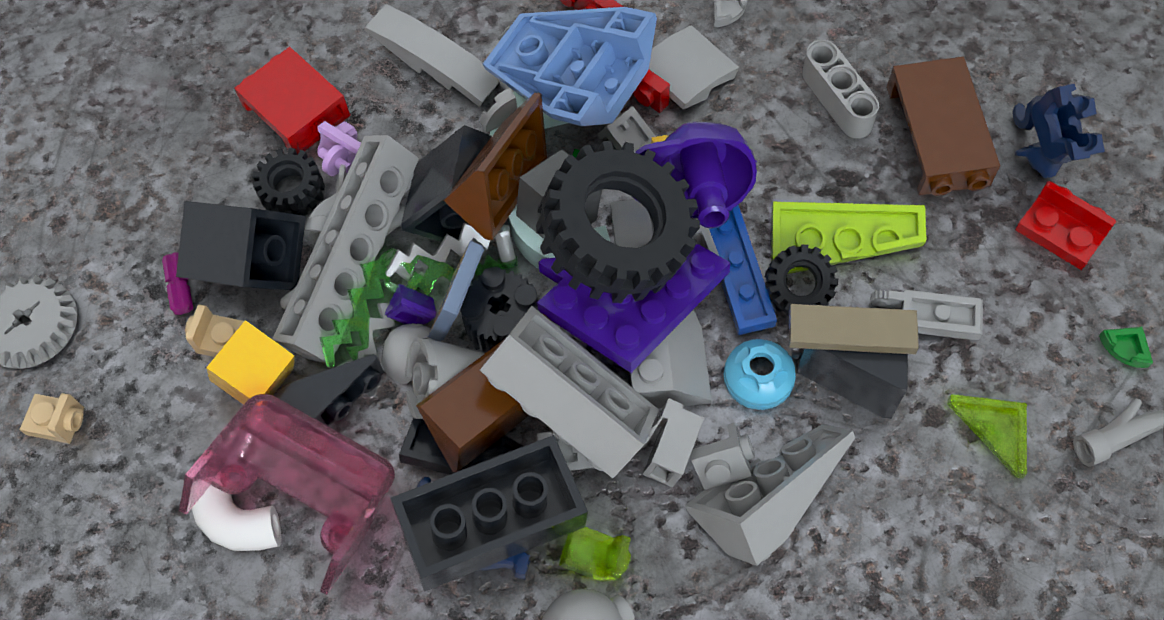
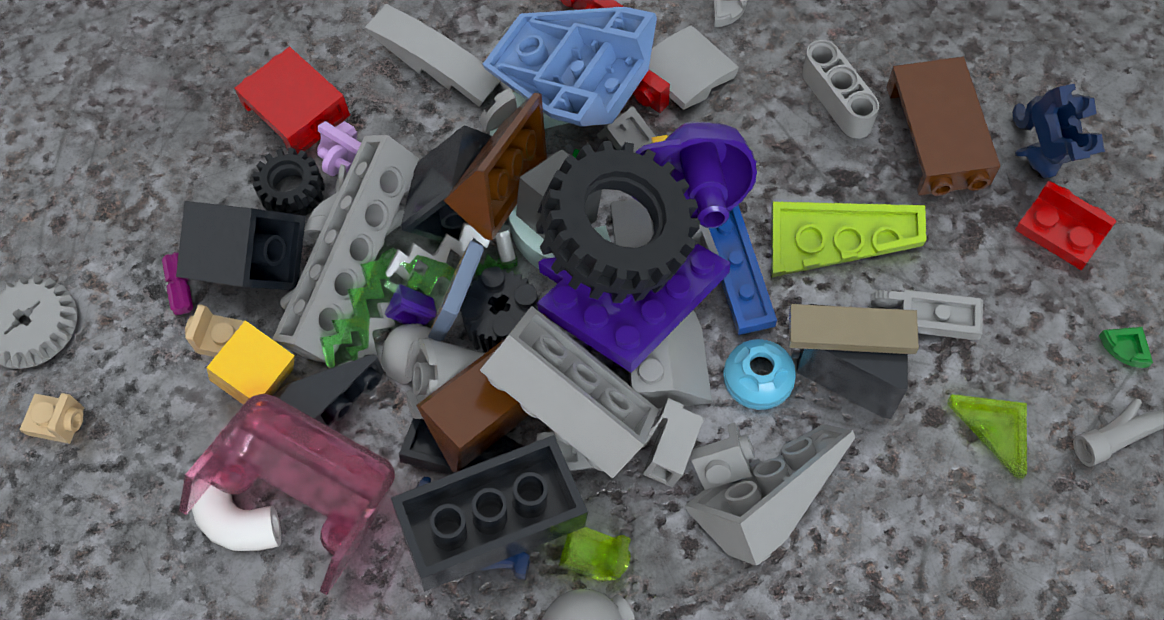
(809, 259): black tyre -> none

